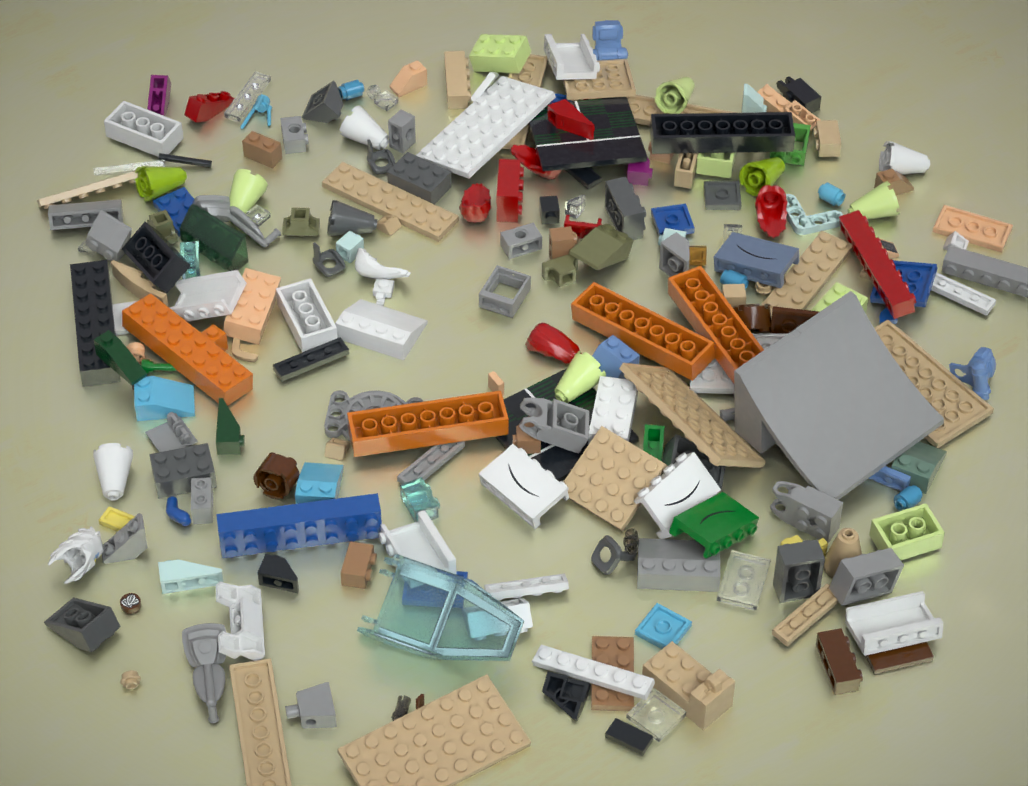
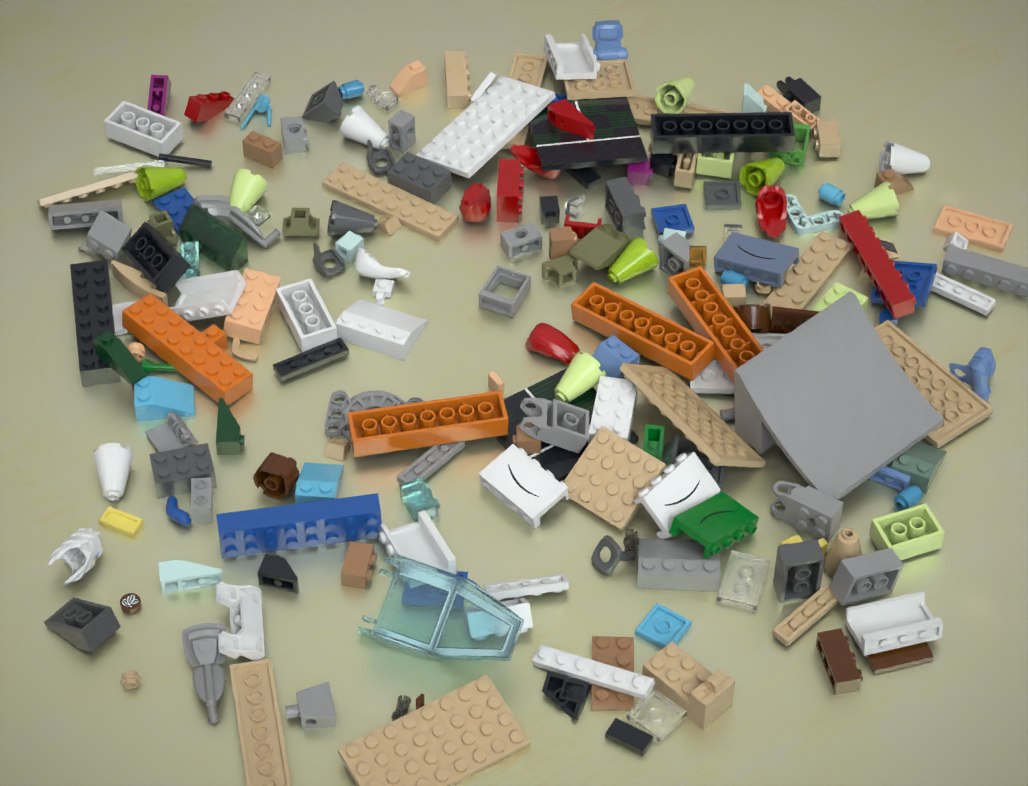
(126, 543): light grey slope -> none
(500, 53): yellowish green brick -> none
(632, 262): none -> lime cone
(663, 164): none -> black brick

